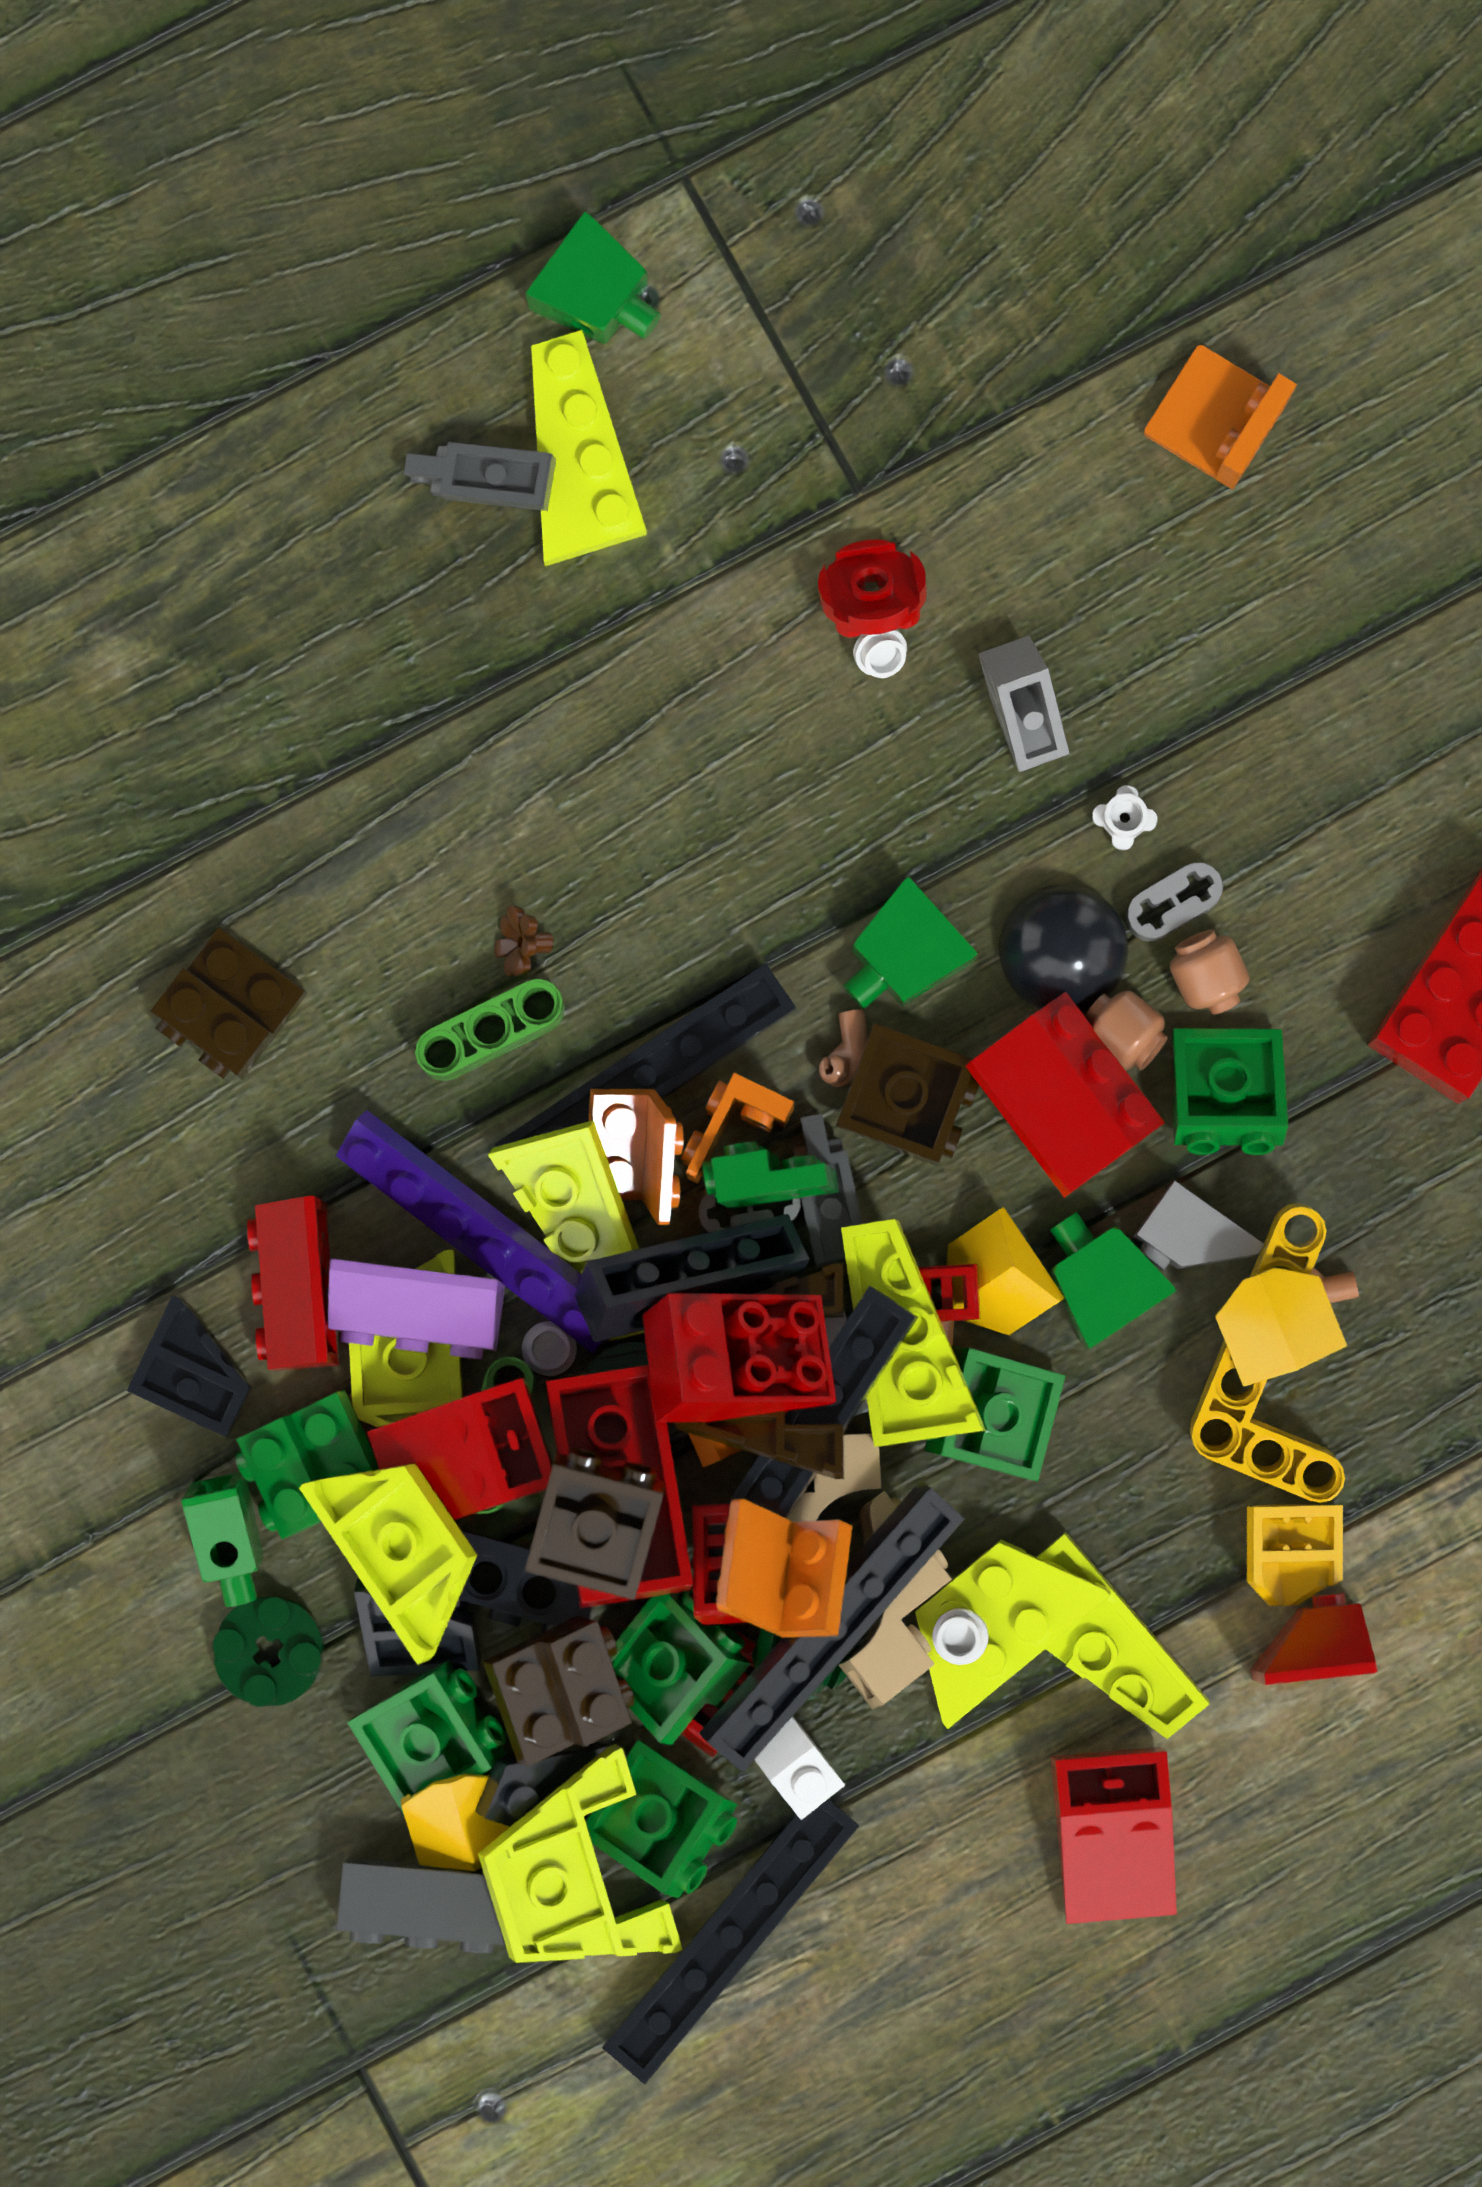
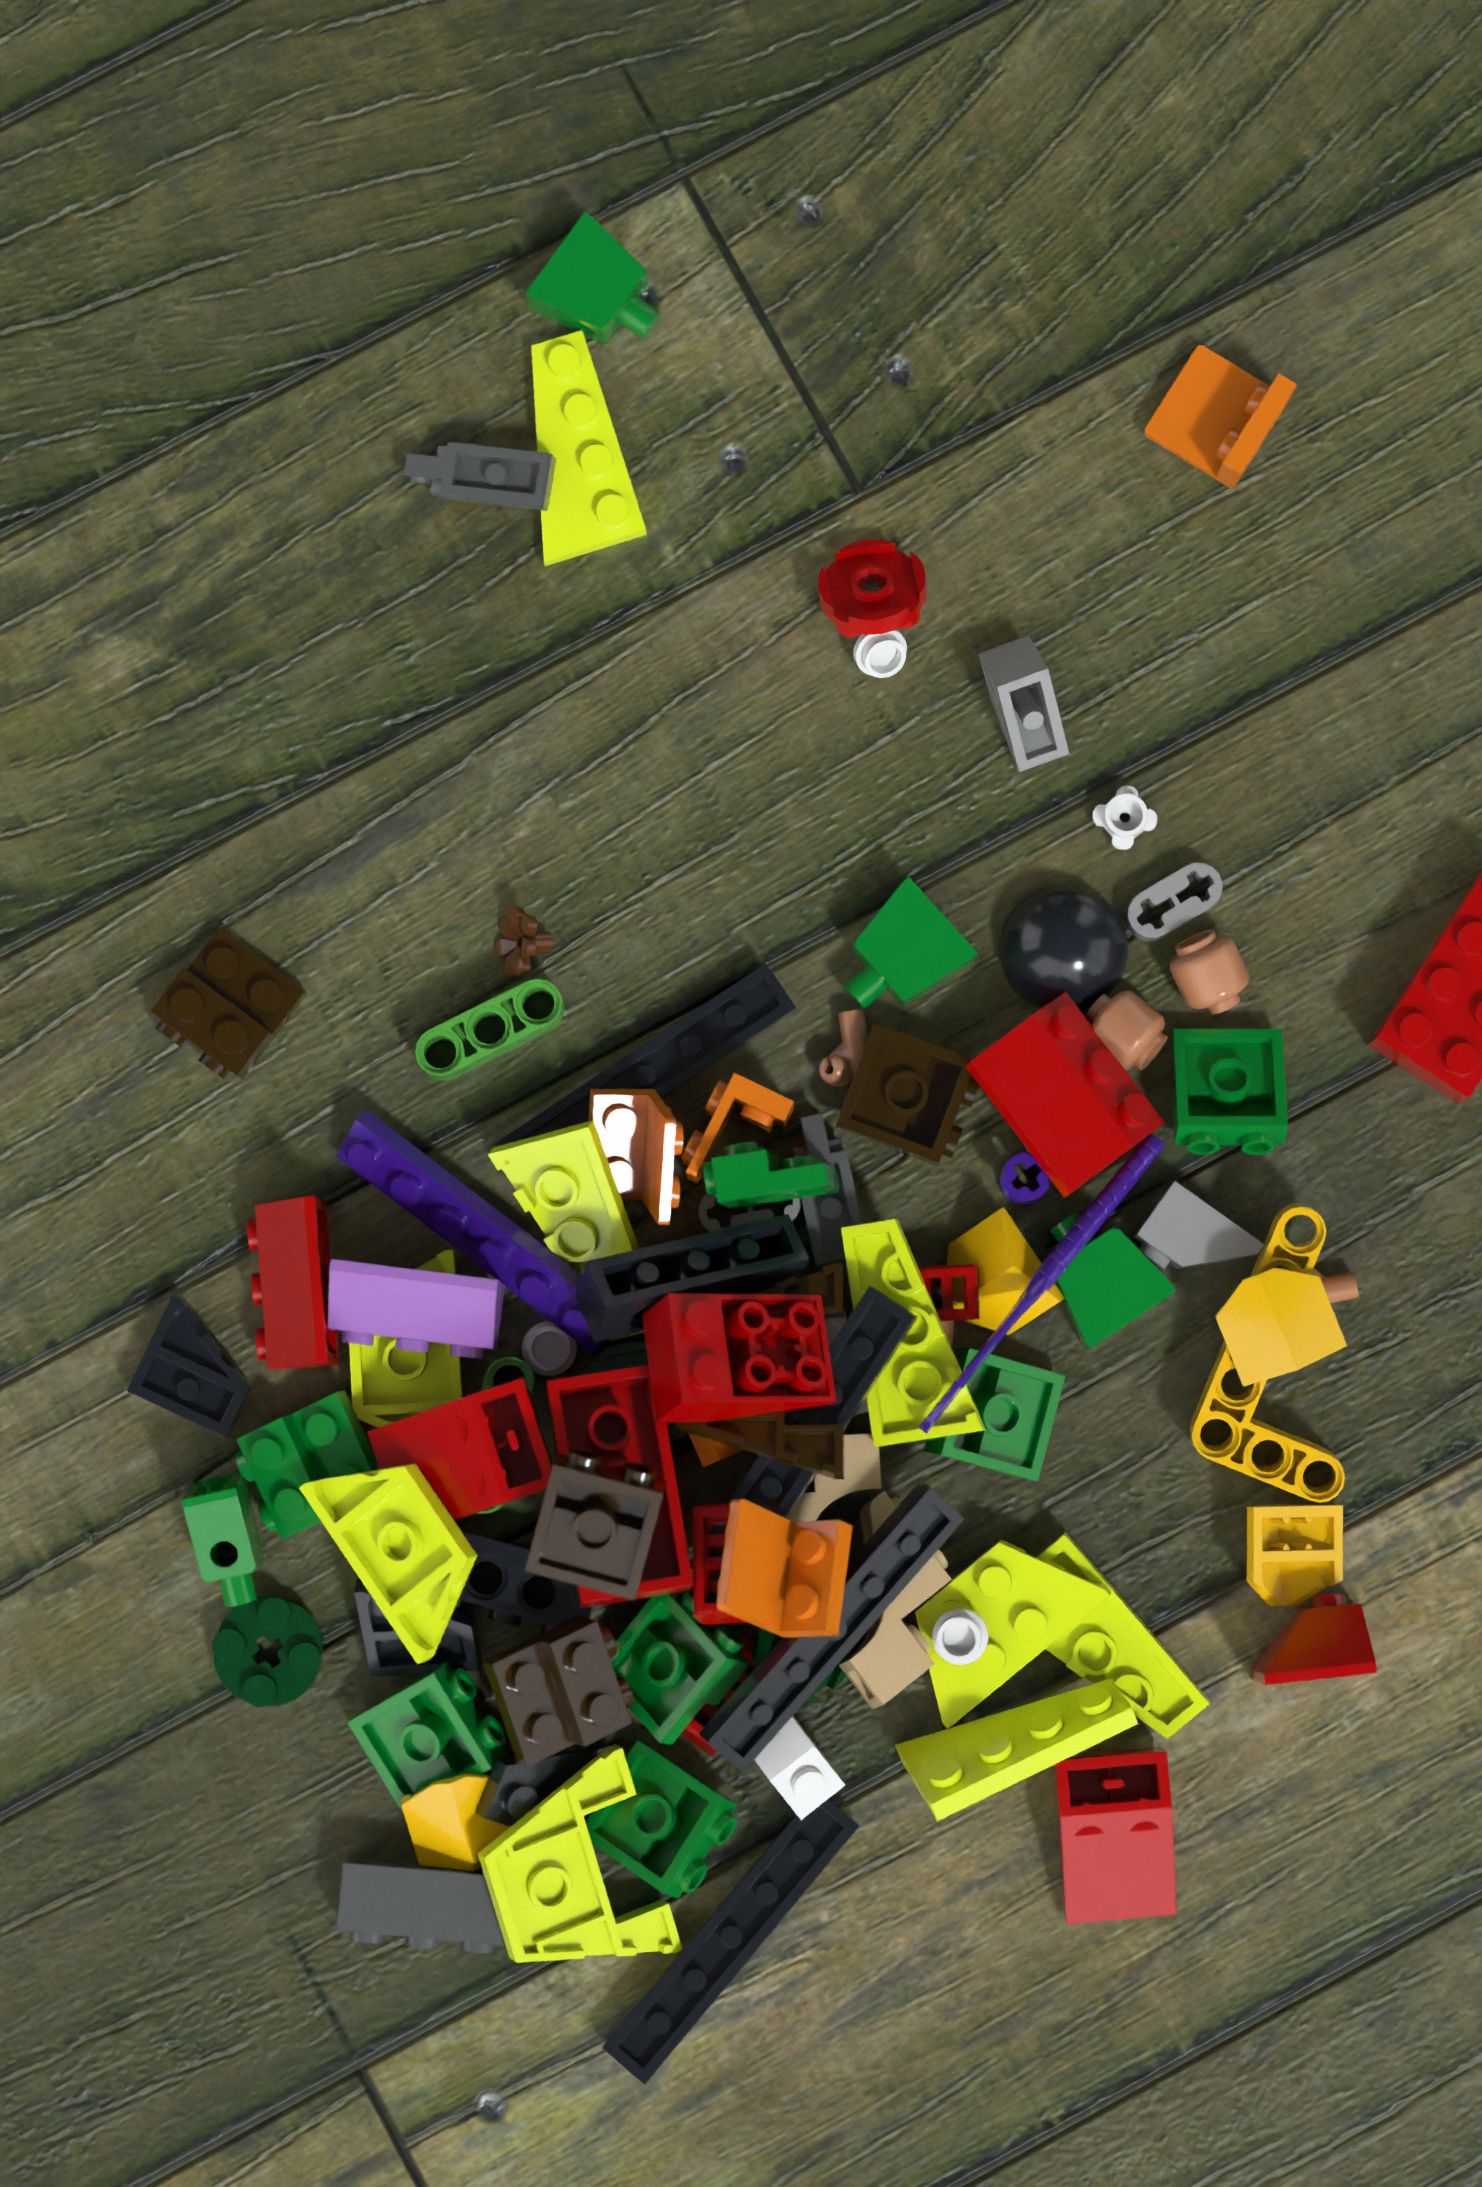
(999, 1750): none -> neon yellow wing
(1024, 1194): none -> dark purple bush
(1058, 1260): none -> dark purple piece

